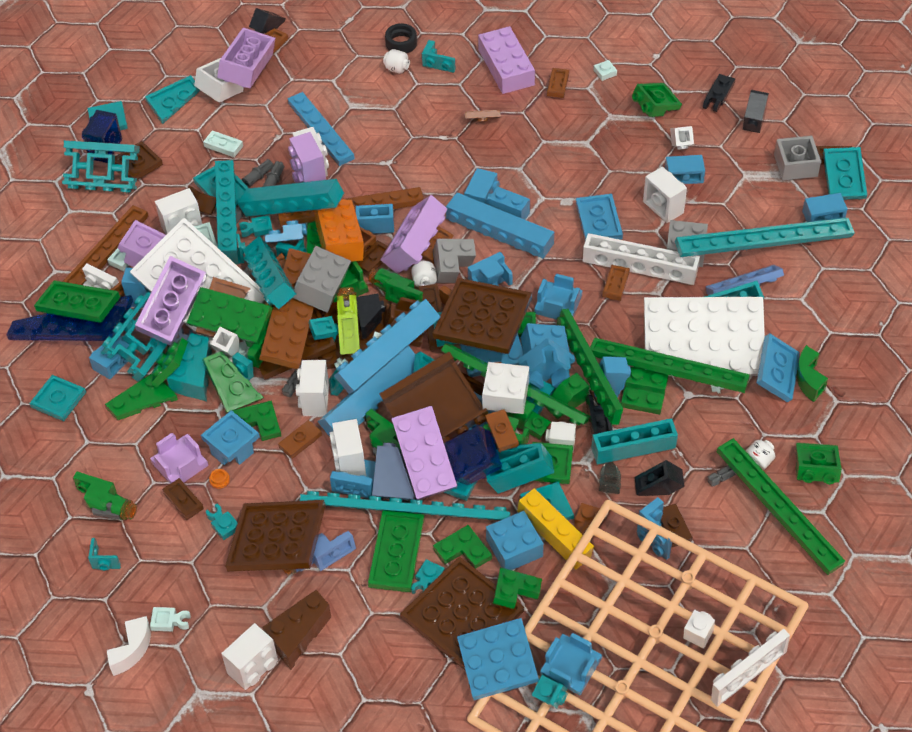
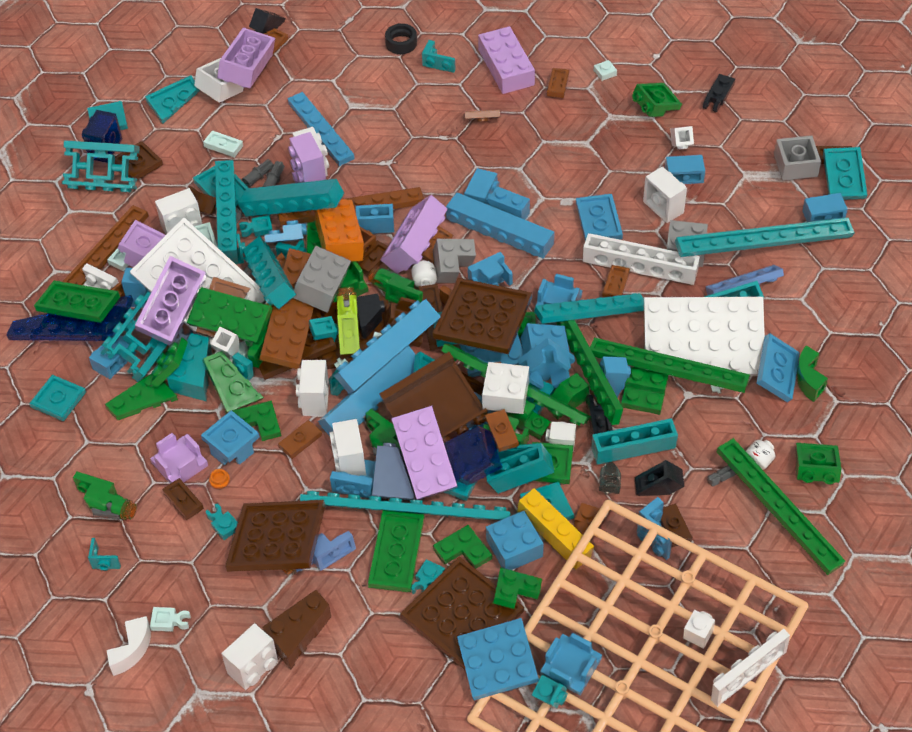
(289, 388): dark grey axle -> none
(396, 61): white head -> none
(590, 308): none -> teal plate
(755, 111): slope -> none

